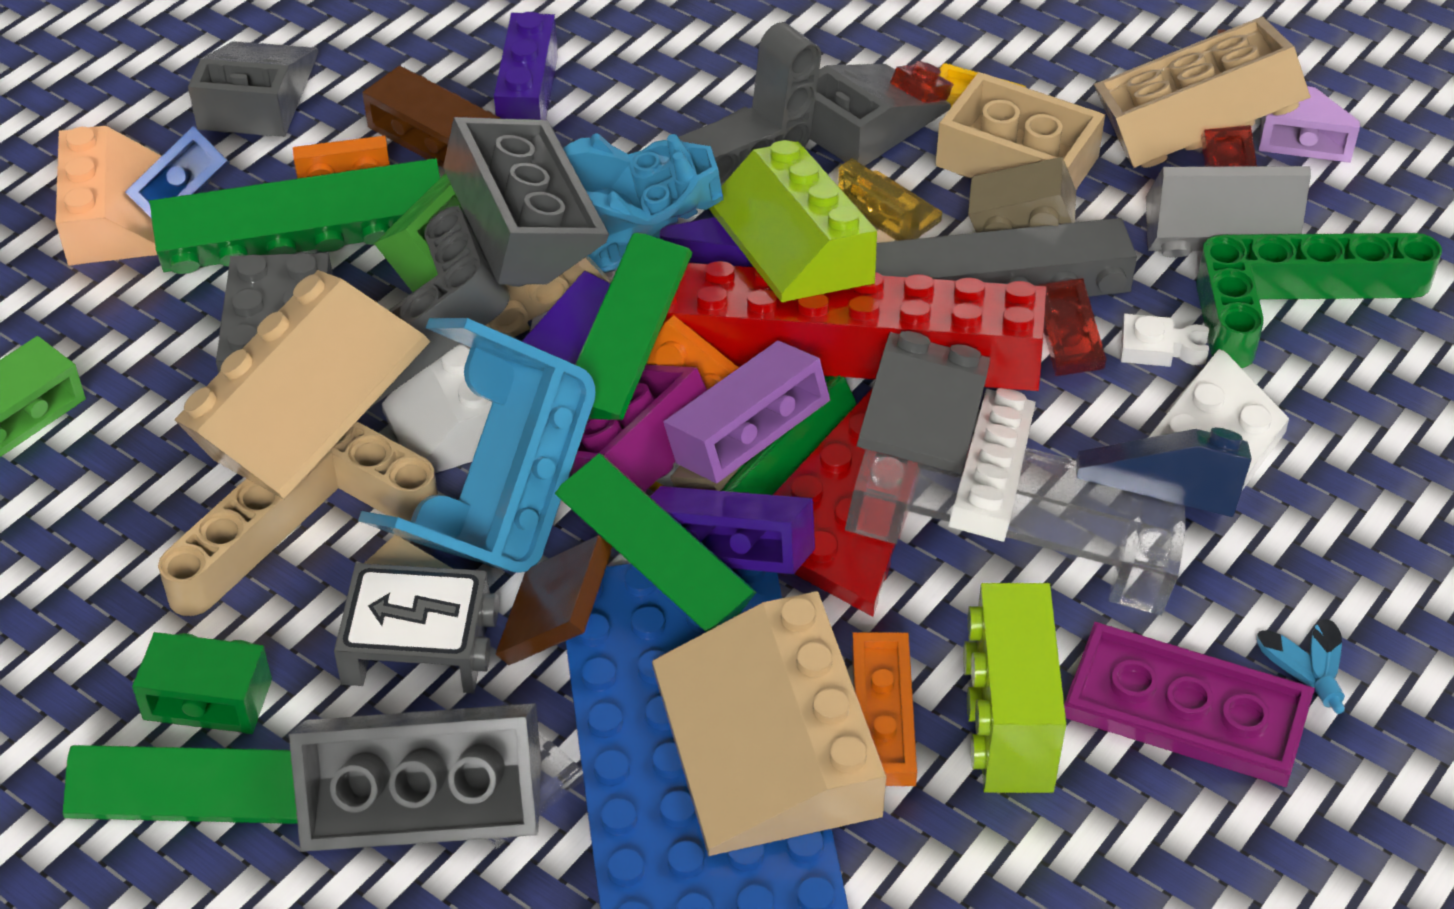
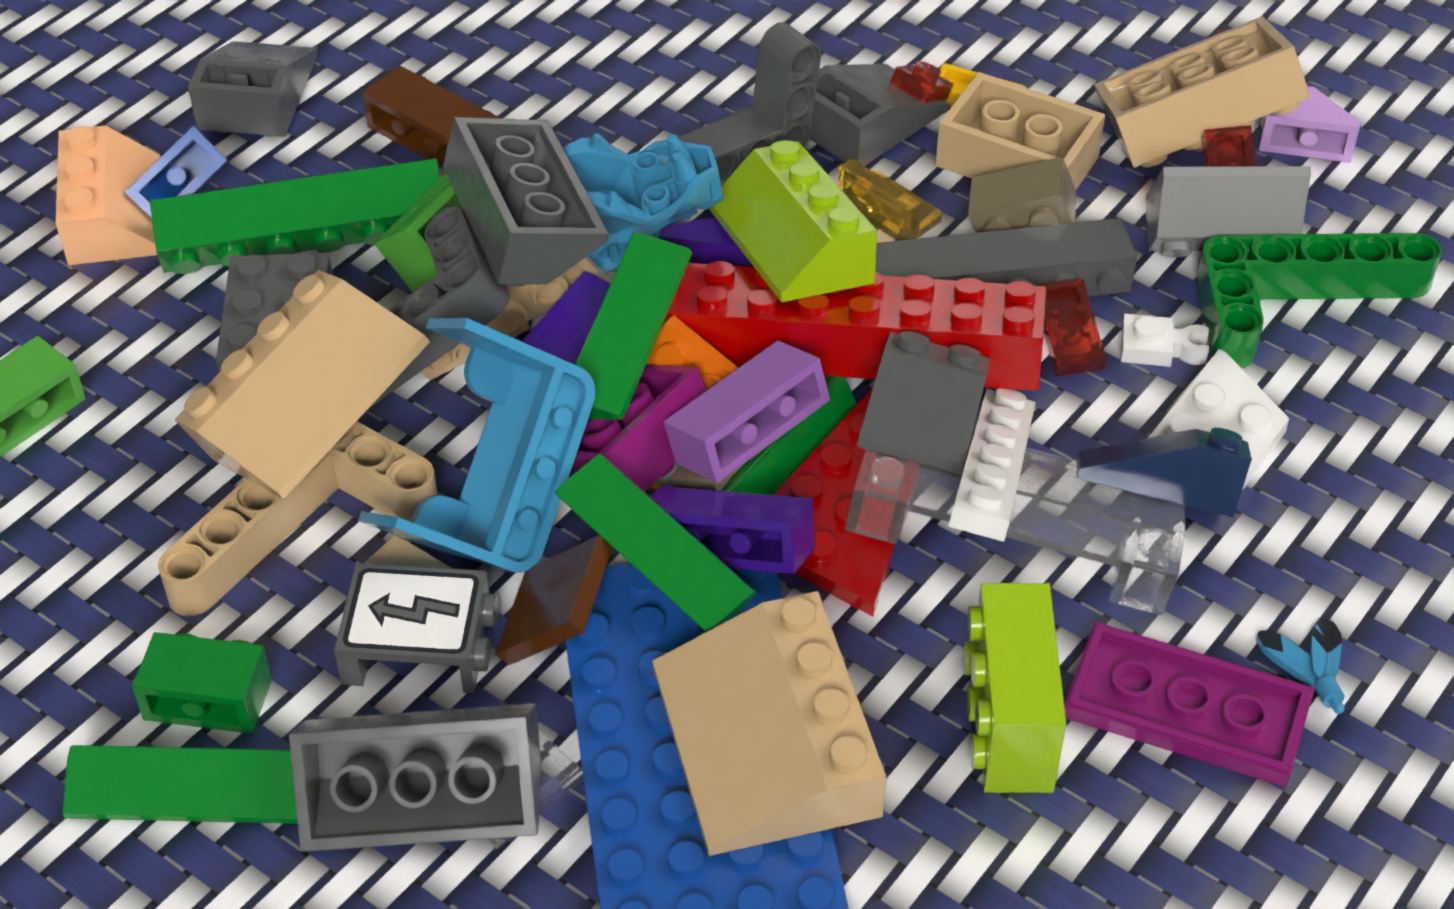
(340, 156): orange plate -> none
(438, 412): white slope -> none
(527, 67): dark purple brick -> none
(886, 699): orange plate -> none

